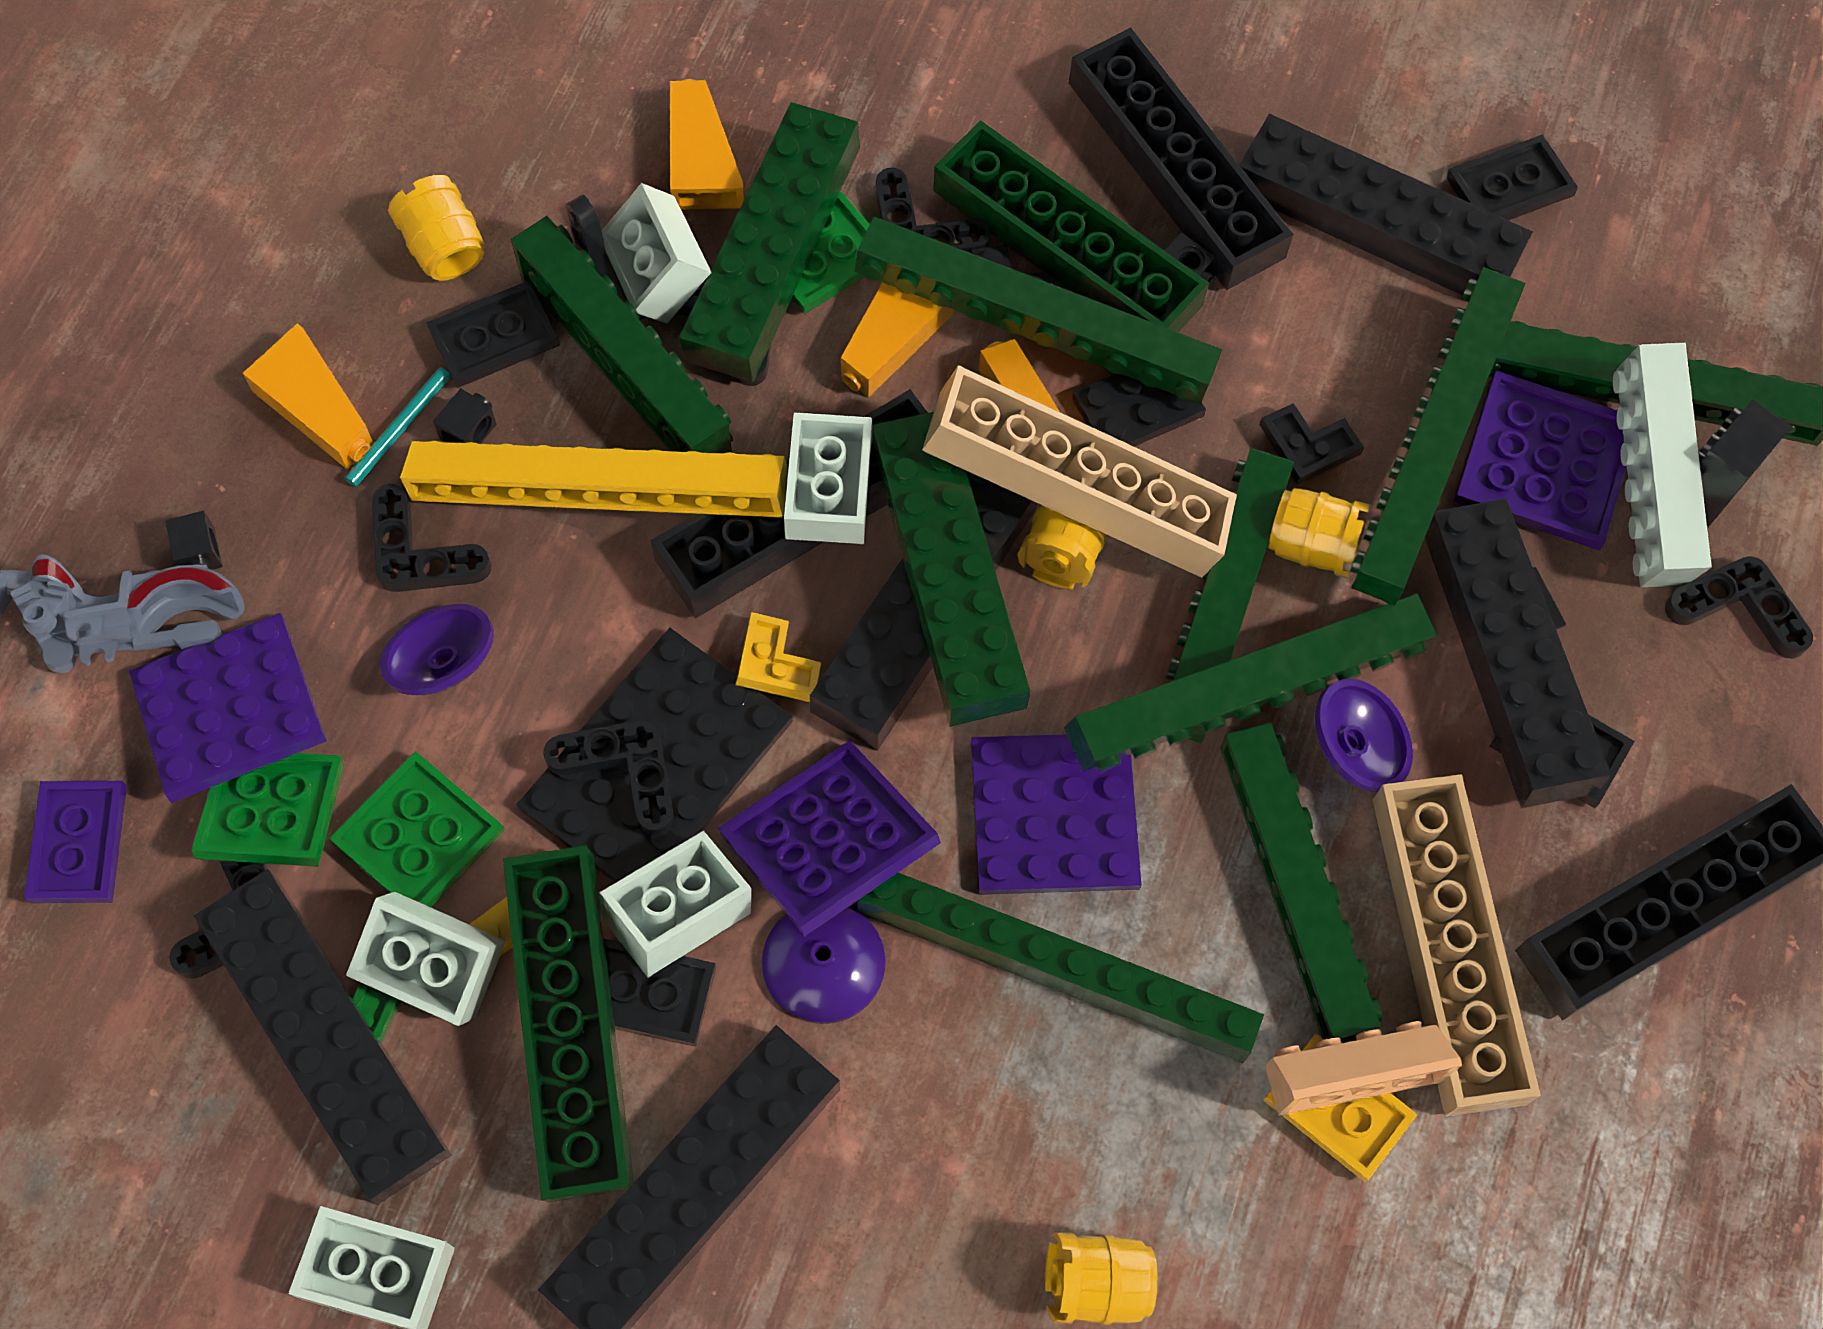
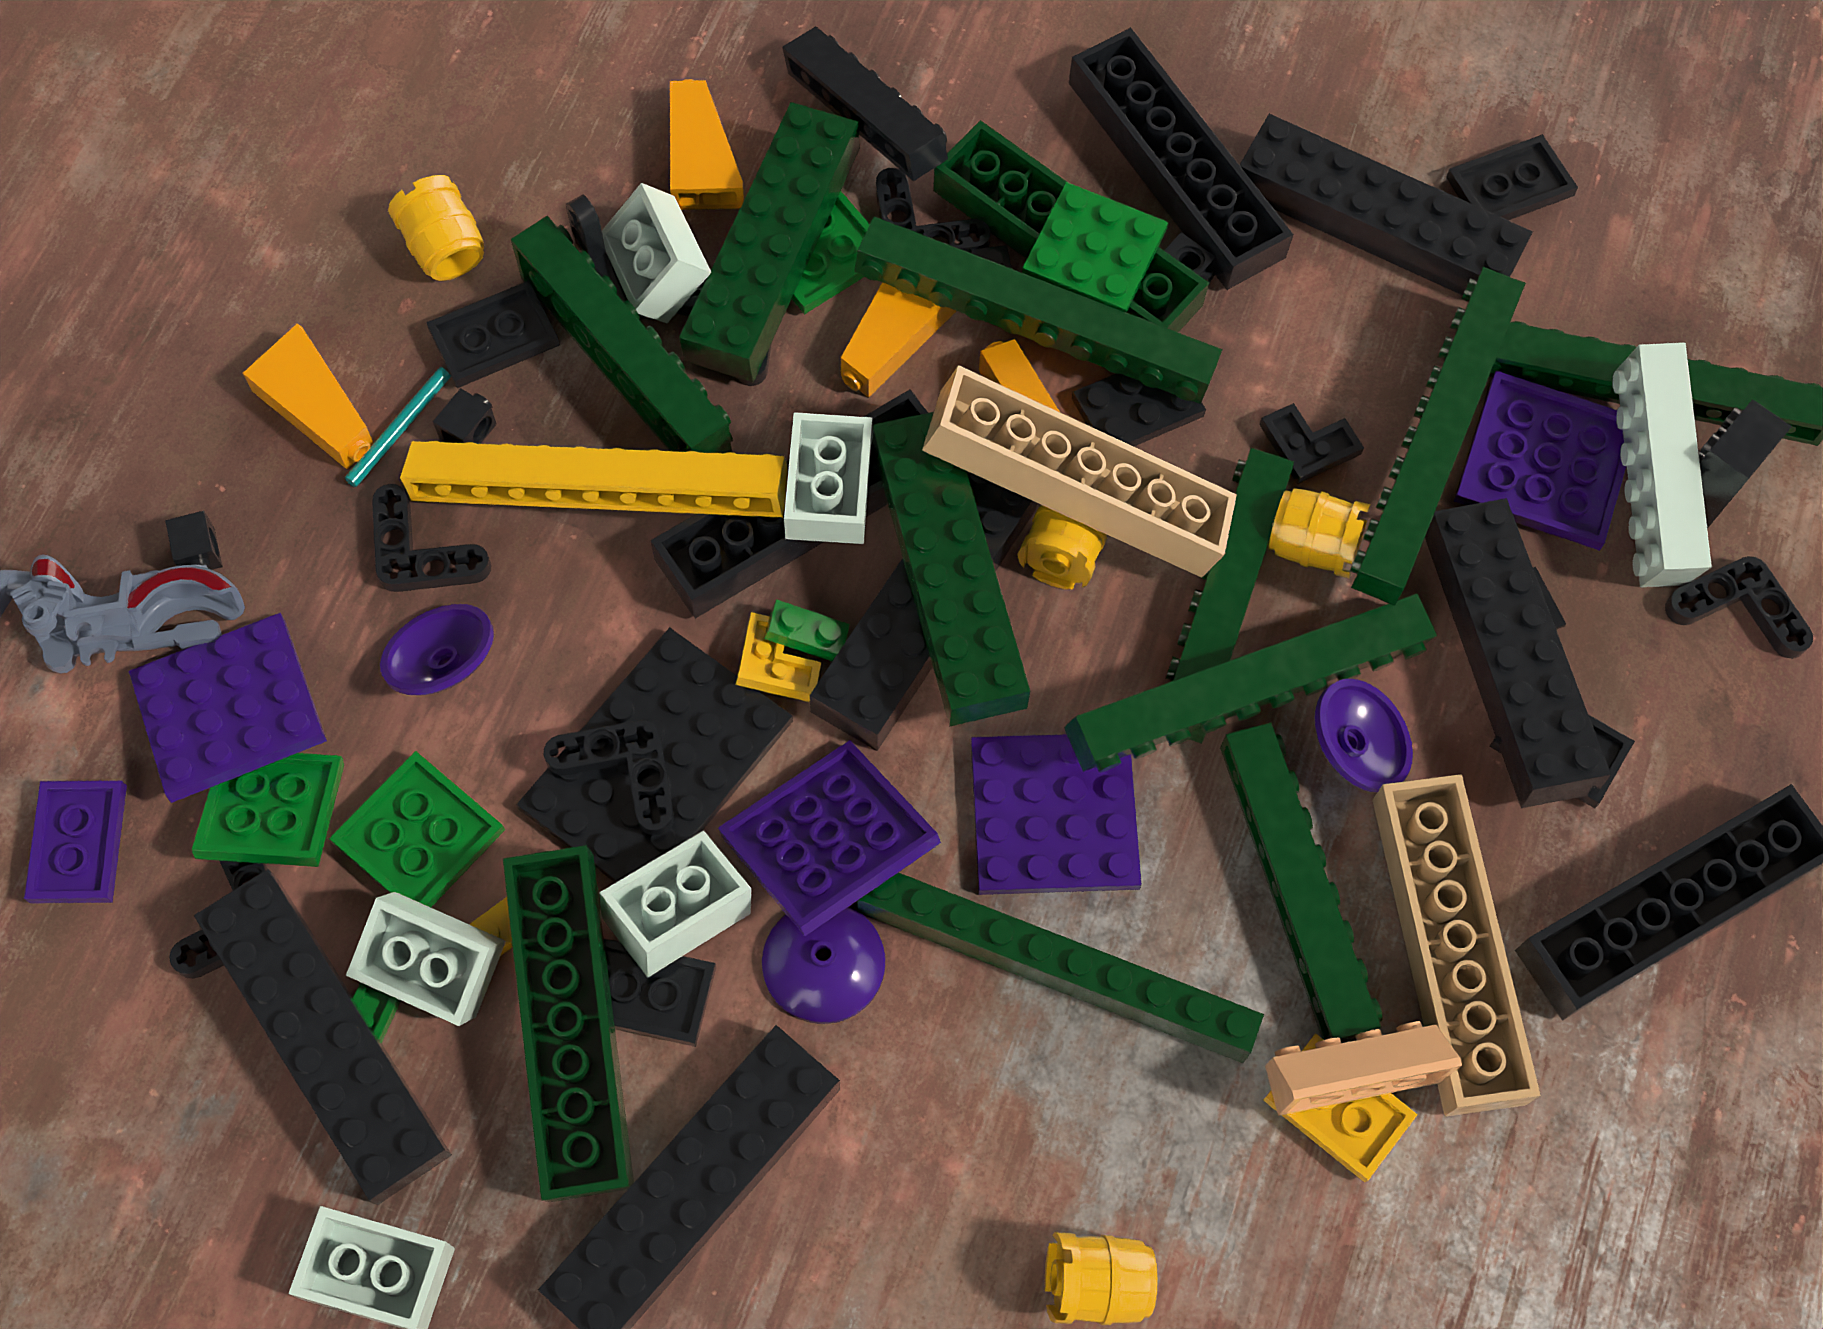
(806, 630): none -> green plate
(859, 94): none -> black brick
(1095, 247): none -> green plate

